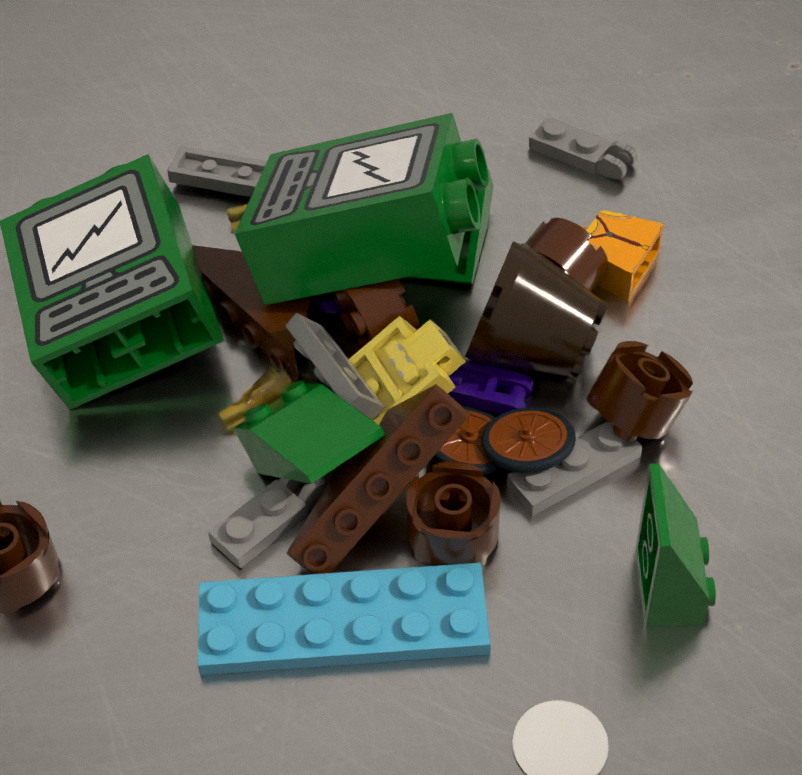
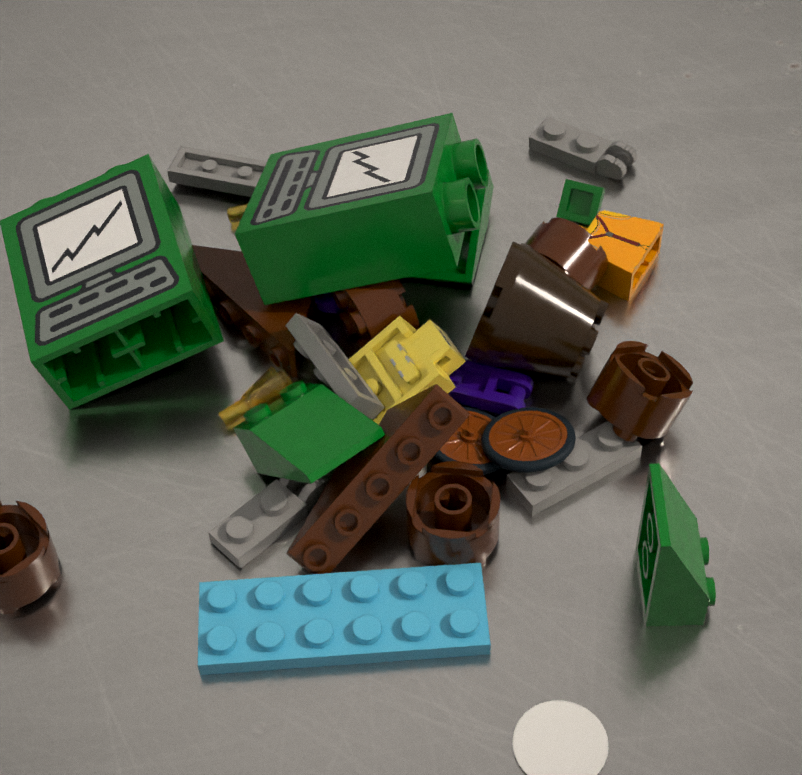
(580, 202): none -> green plate

